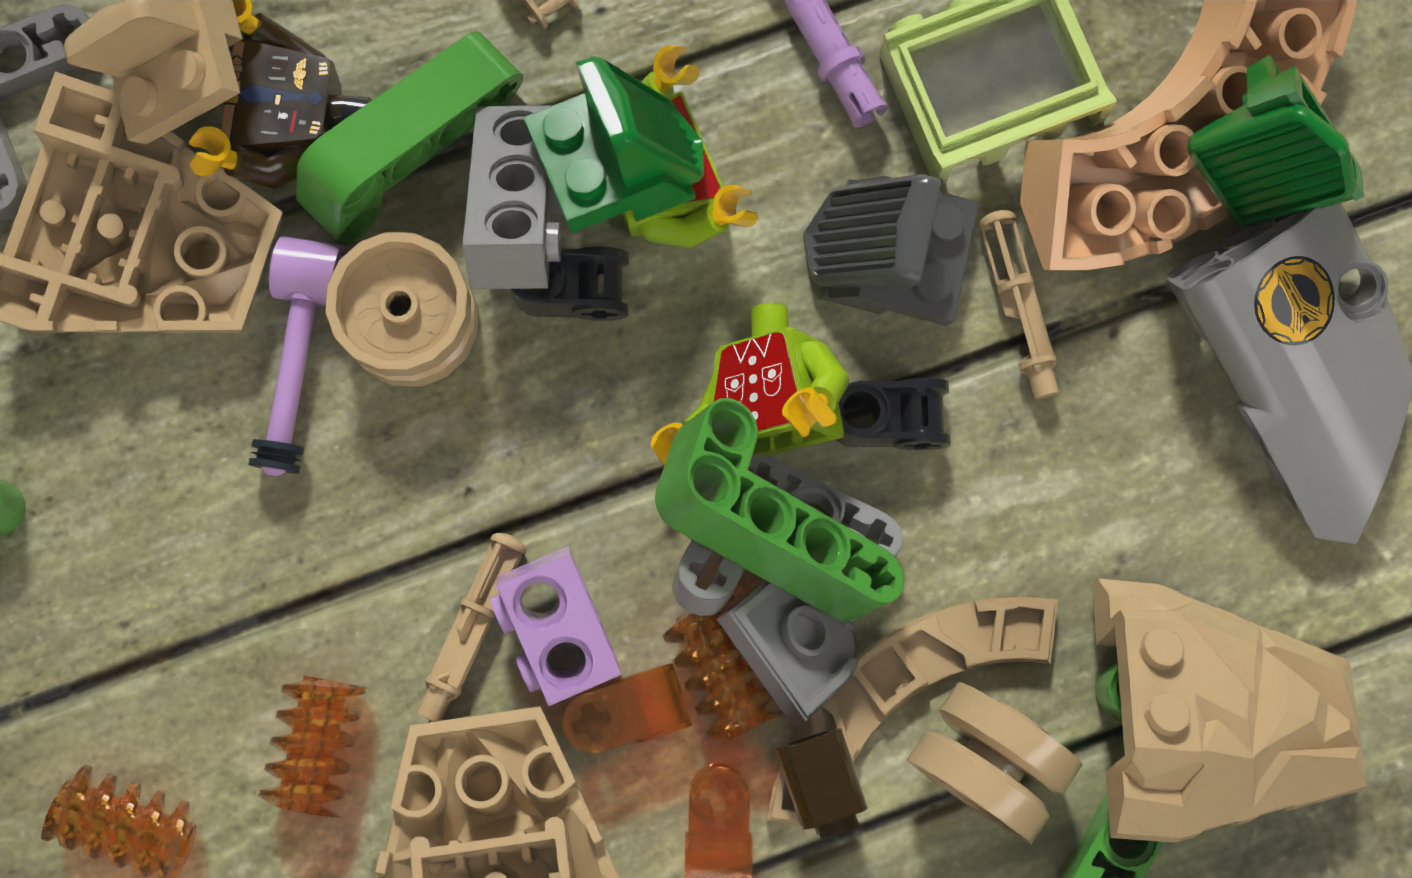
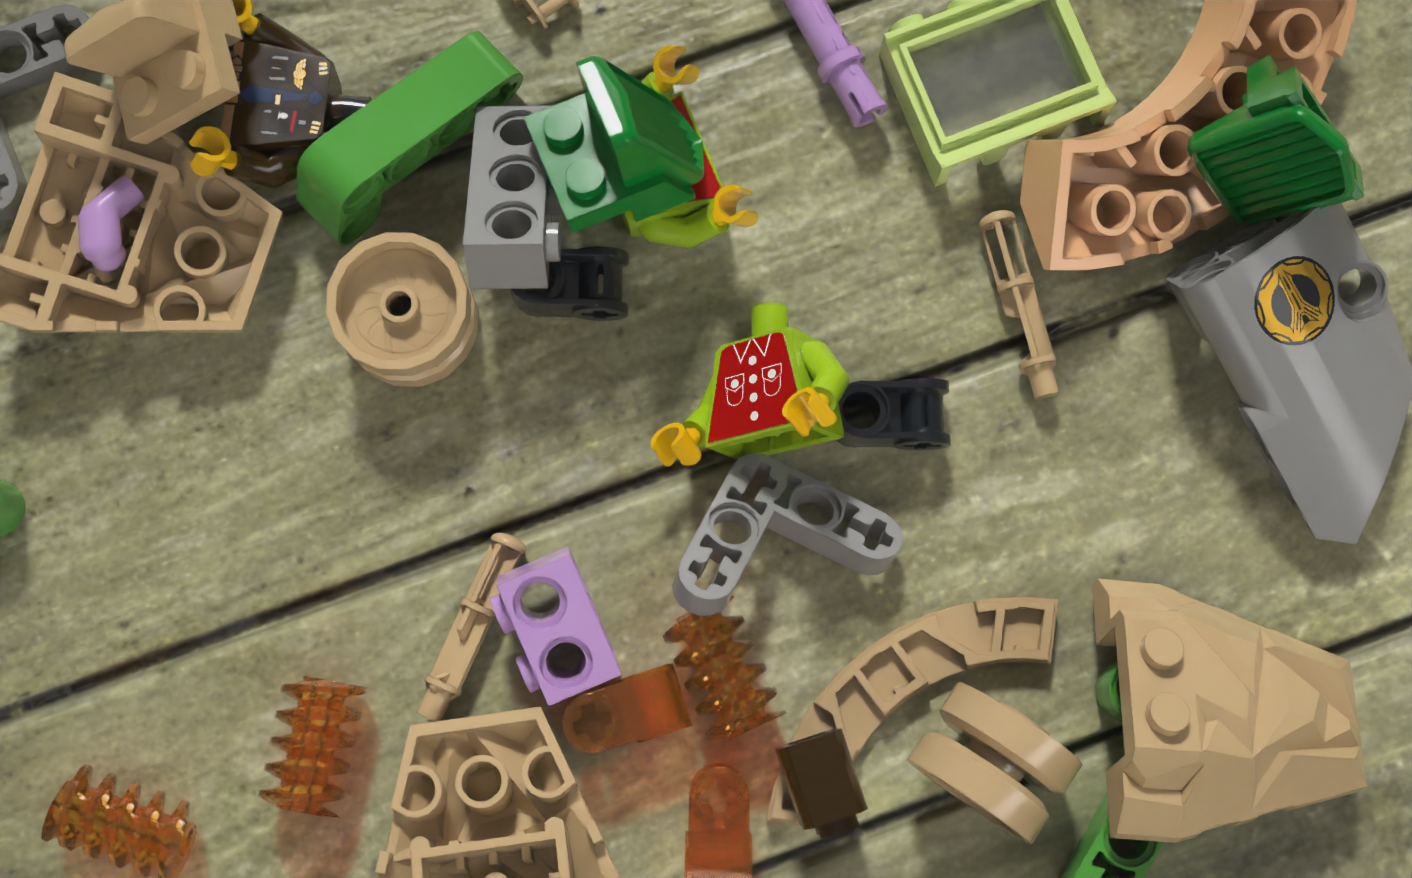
(100, 224): none -> lavender arm
(301, 276): lavender piece -> none
(761, 527): bright green beam -> none
(792, 648): light grey tile -> none
(892, 246): dark grey piece -> none

